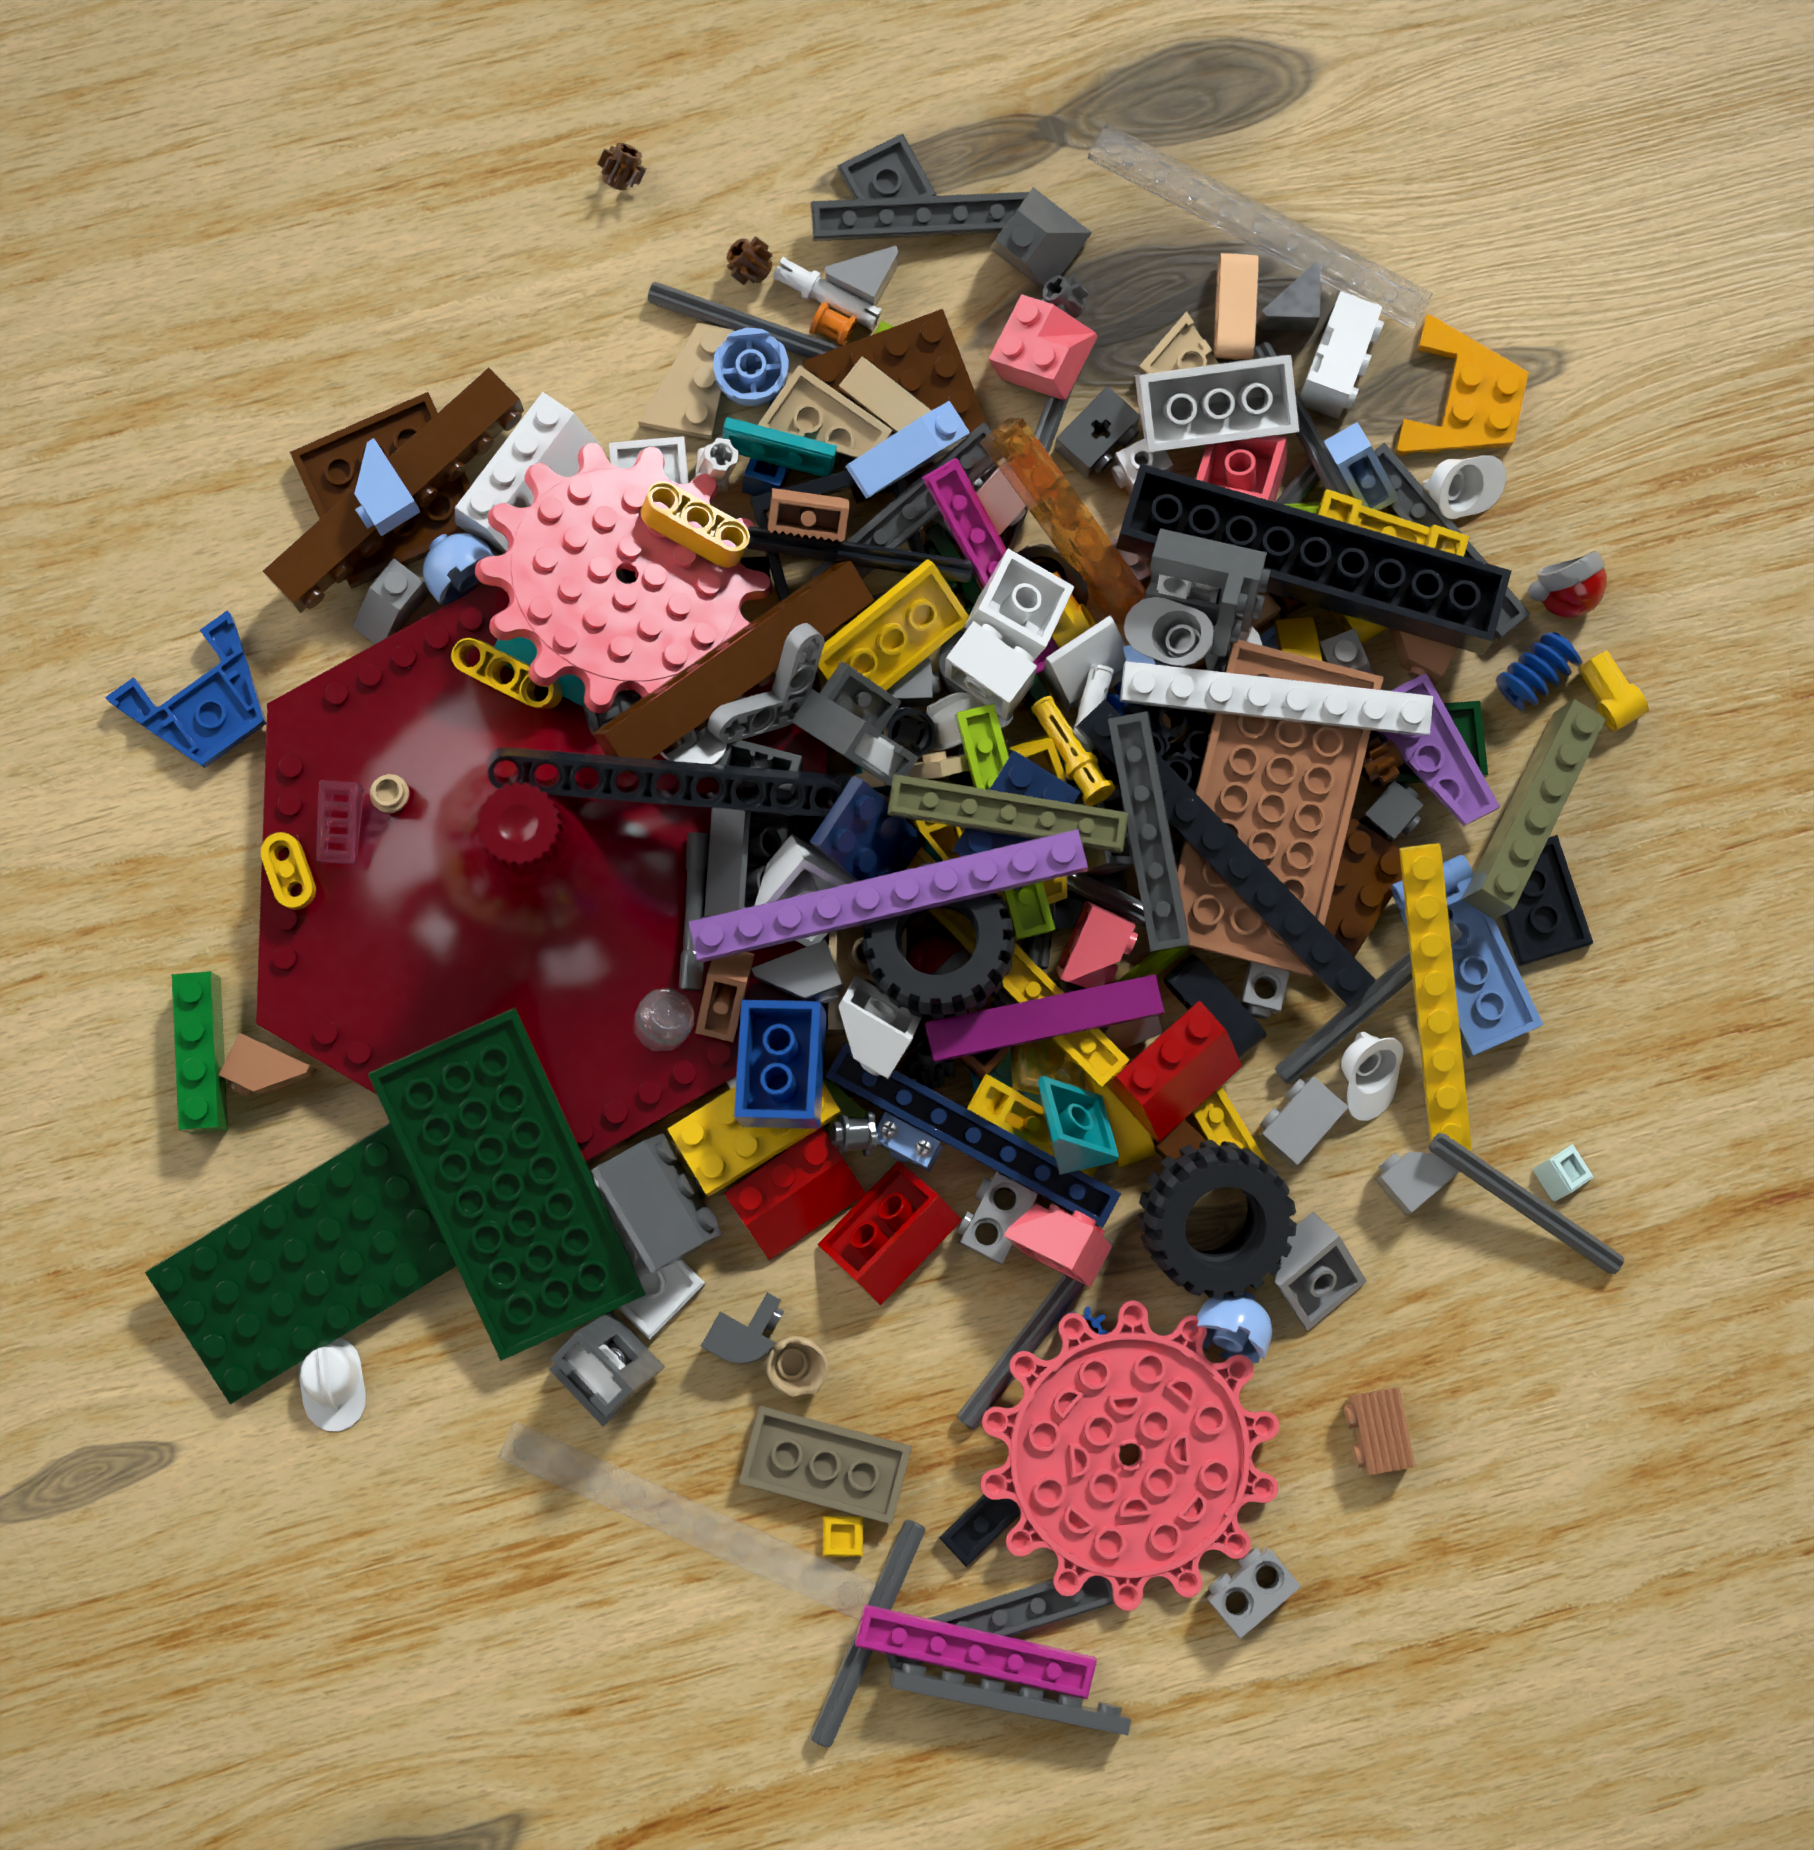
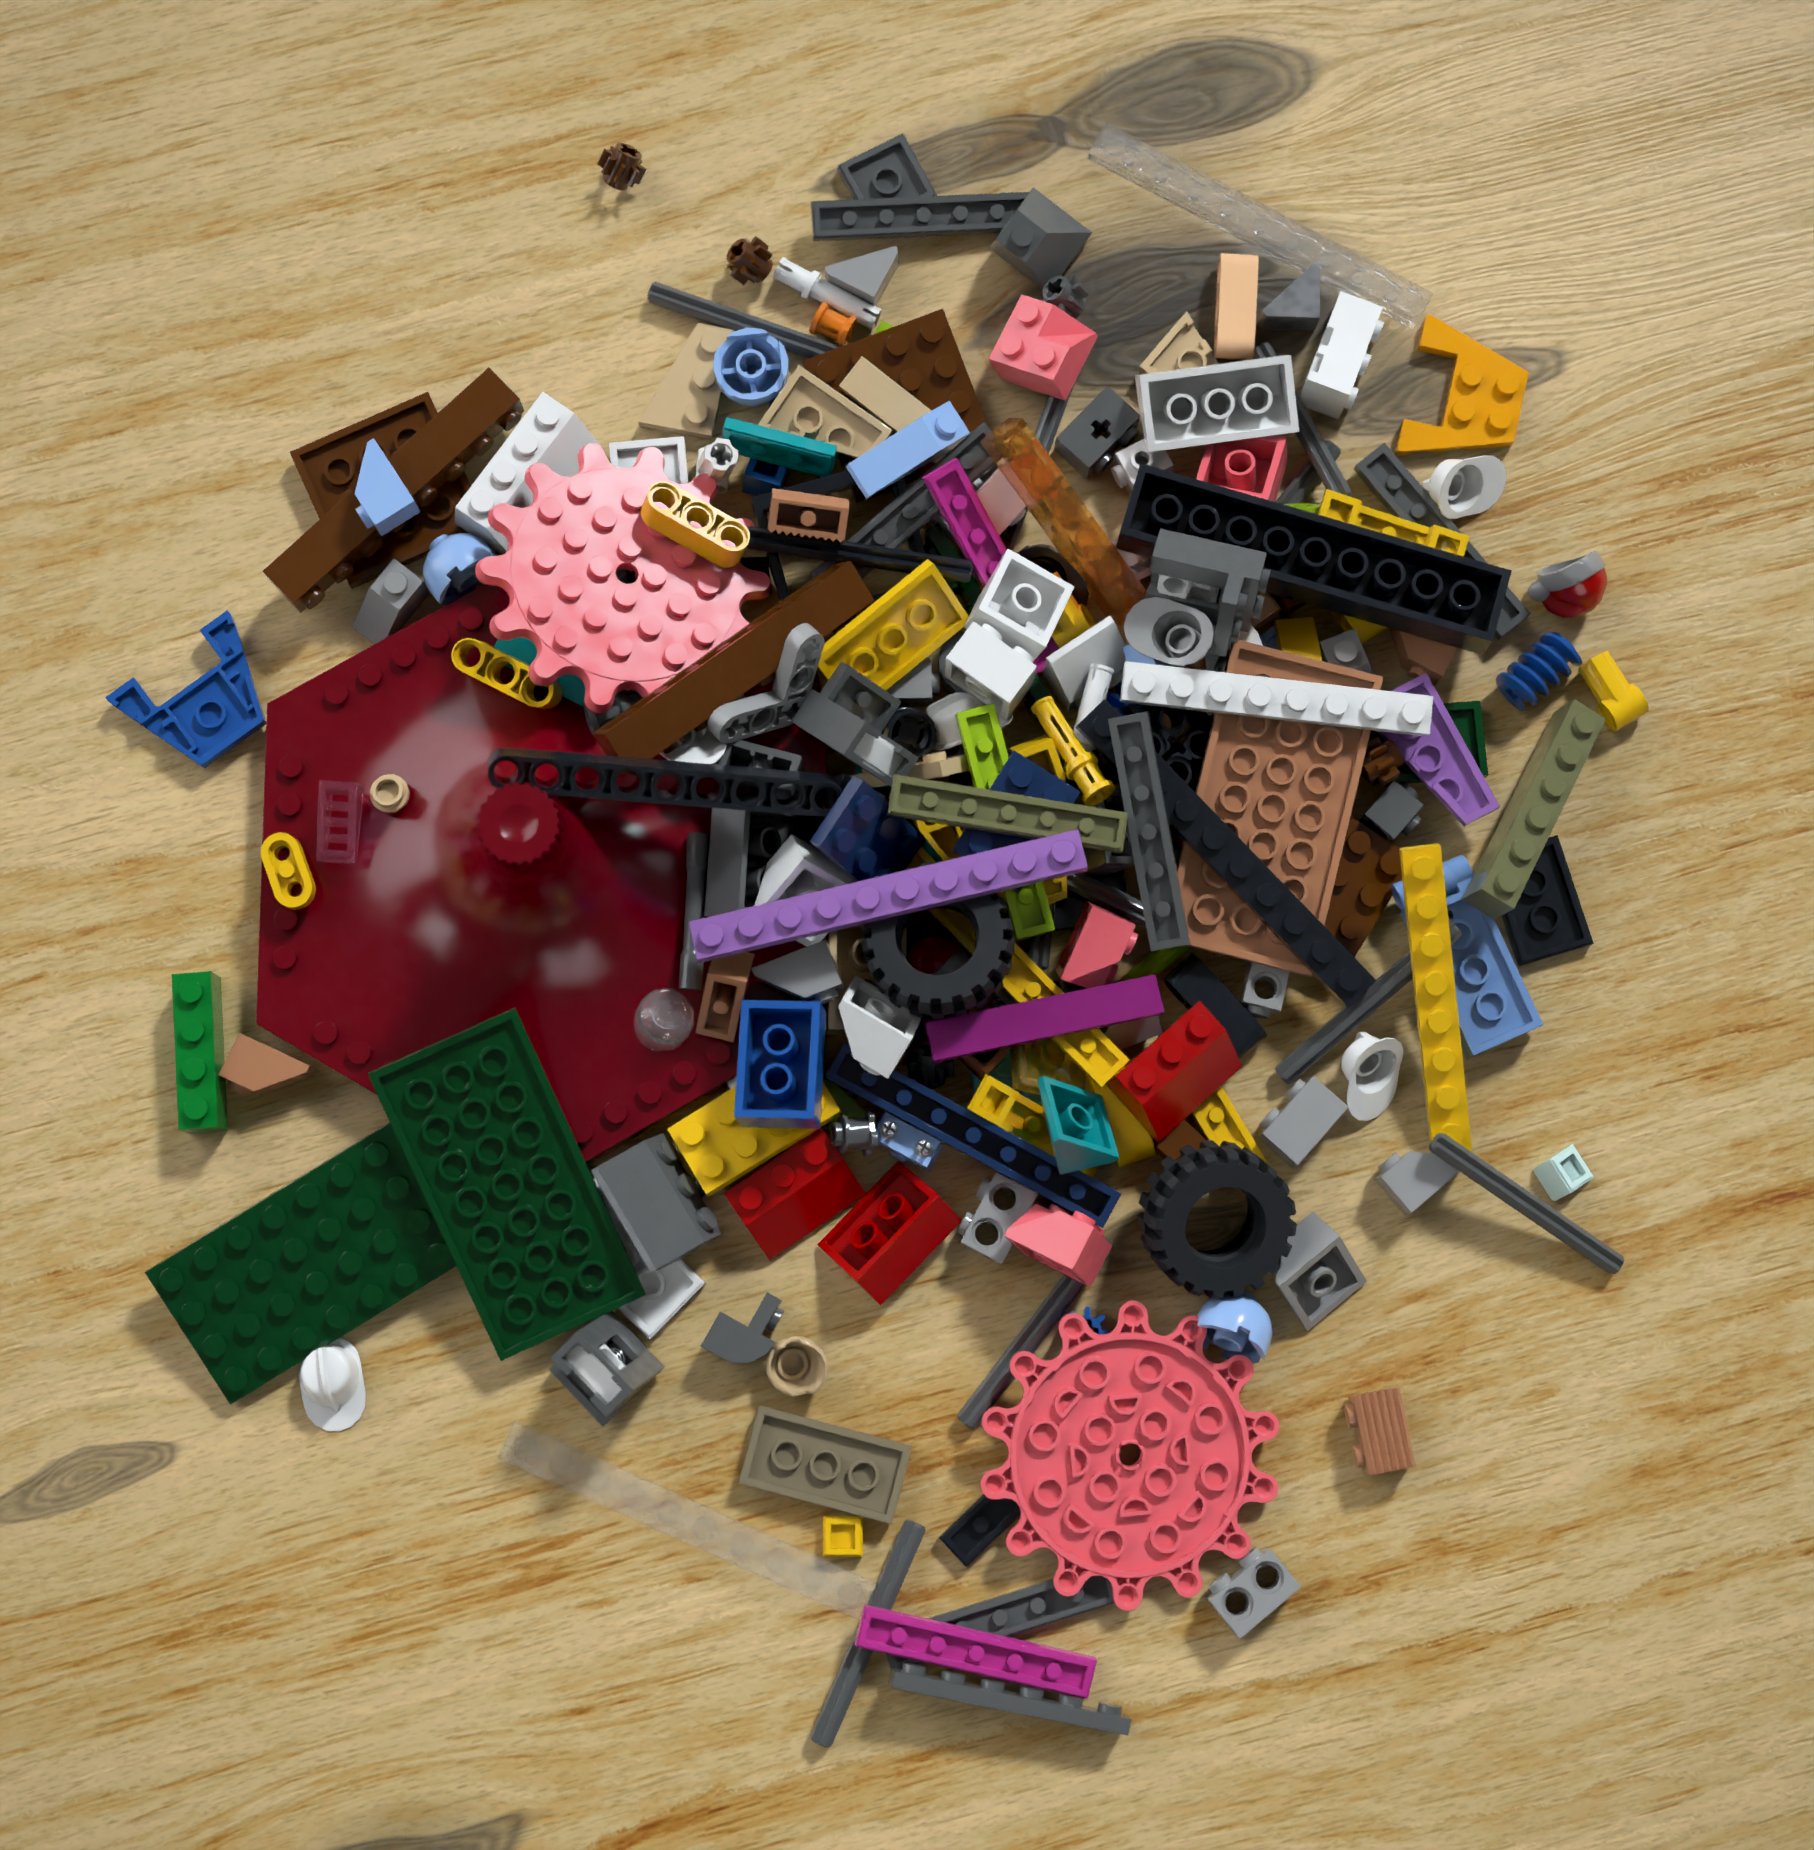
(1361, 468): light blue slope -> none

